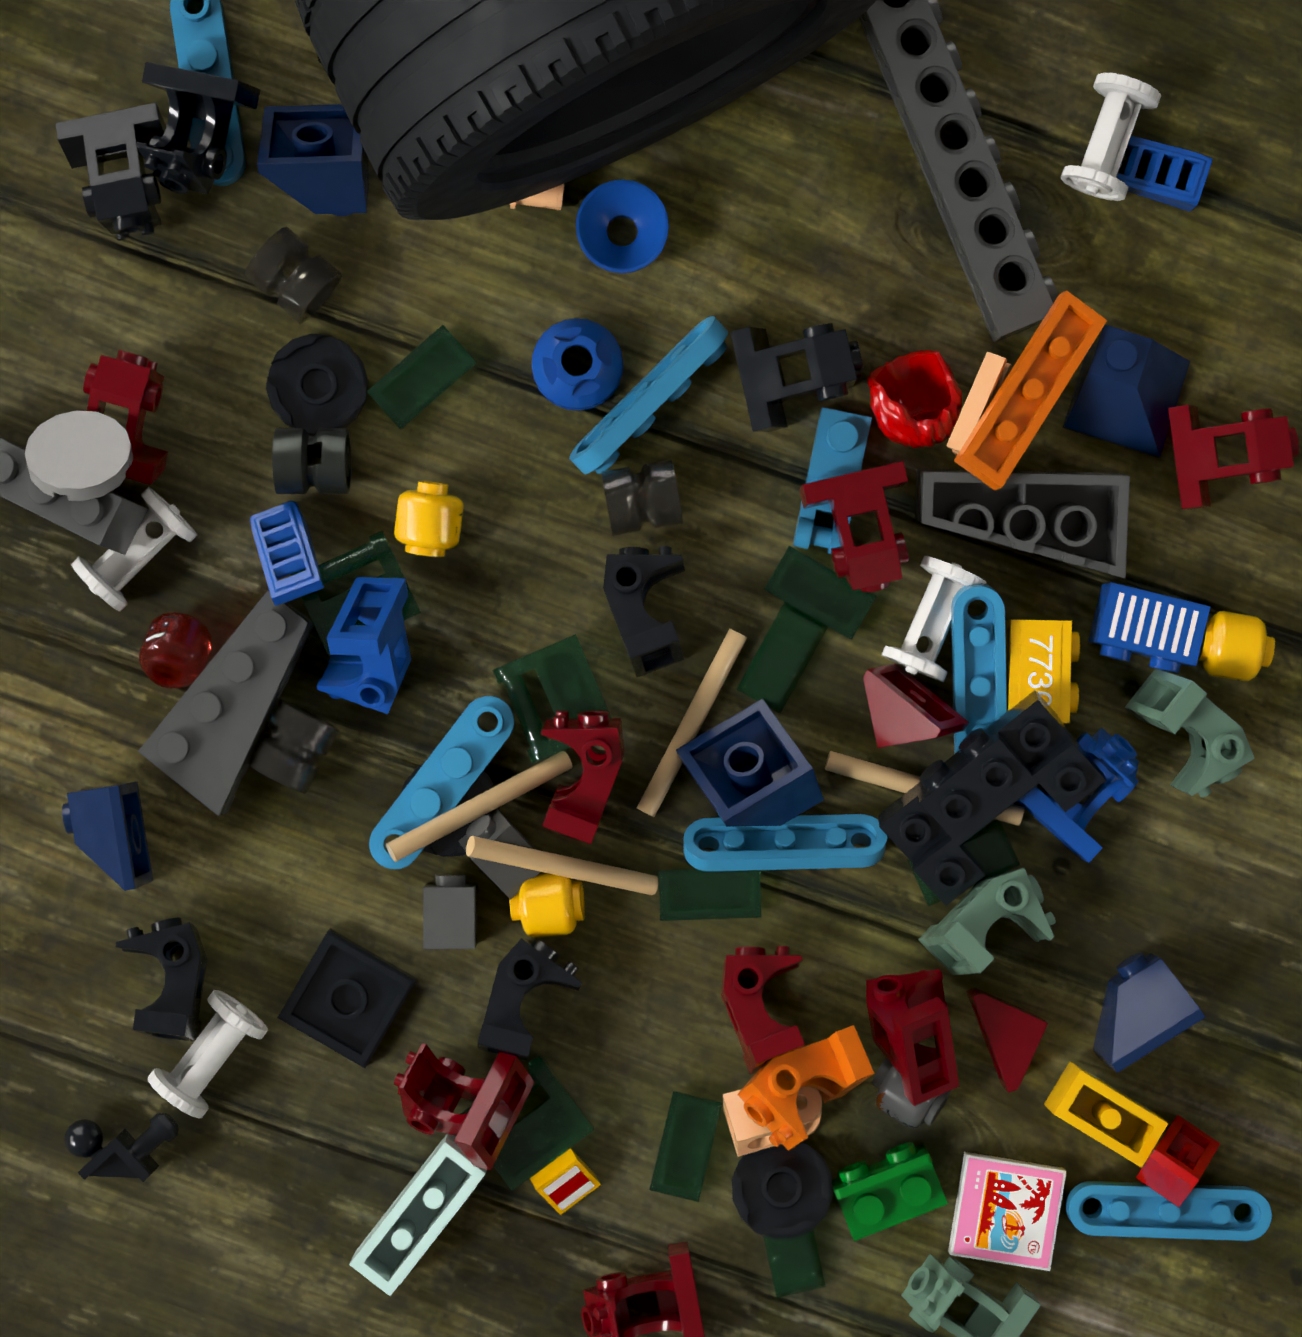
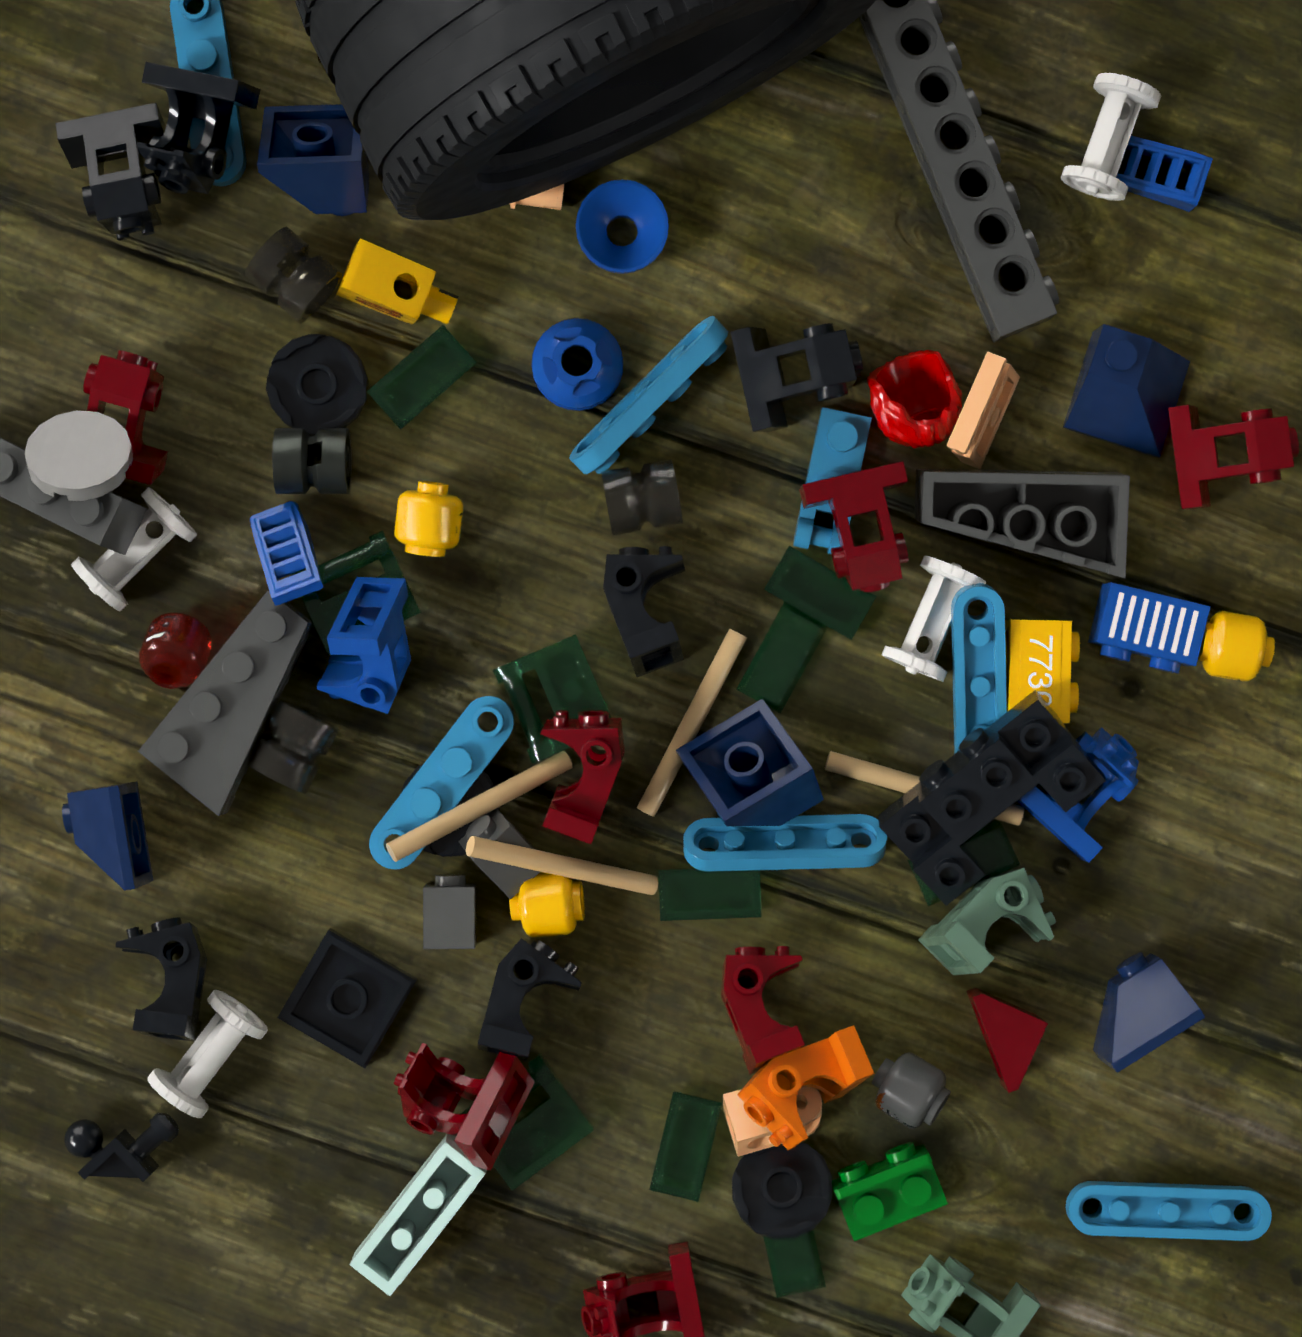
(371, 281): none -> yellow torso
(565, 1181): tile -> none
(902, 1014): dark red tile -> none
(905, 709): dark red slope -> none
(1007, 1211): tile -> none
(1030, 390): orange plate -> none
(1105, 1114): yellow brick -> none
(1178, 1161): red slope -> none
(1179, 702): sand green tile -> none

